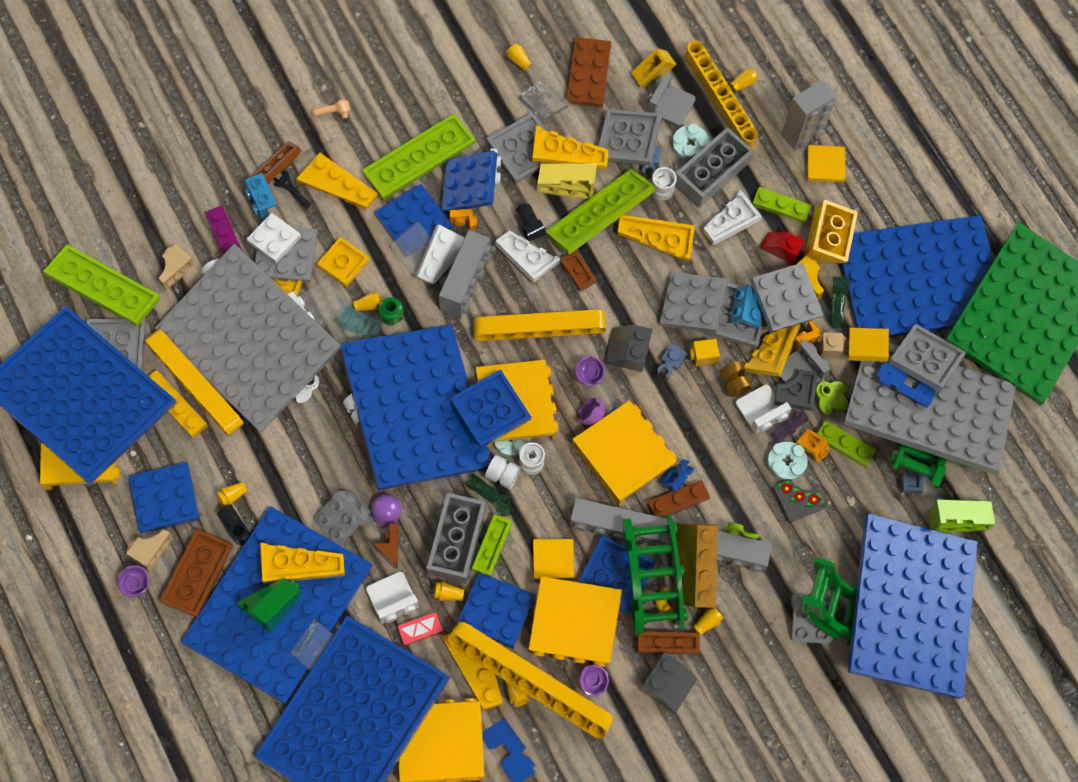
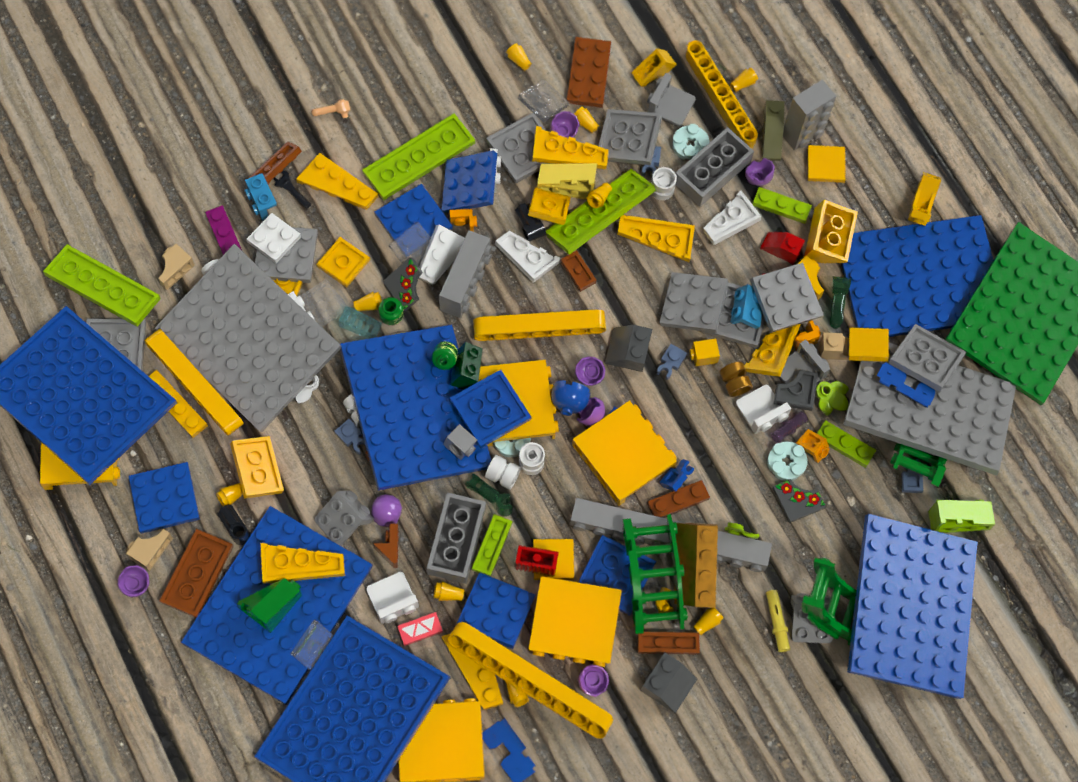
(256, 467): none -> yellow plate
(350, 434): none -> sand blue plate
(403, 283): none -> dark grey tile
(444, 355): none -> green head
(460, 442): none -> light grey brick
(467, 367): none -> dark green brick
(536, 560): none -> red brick
(549, 206): none -> yellow tile
(565, 124): none -> medium lavender hair
(570, 398): none -> blue cylinder
(586, 120): none -> yellow cone
(599, 195): none -> yellow cone
(760, 172): none -> medium lavender hair
(773, 129): none -> olive slope
(779, 628): none -> light yellow pin
(924, 198): none -> yellow arch

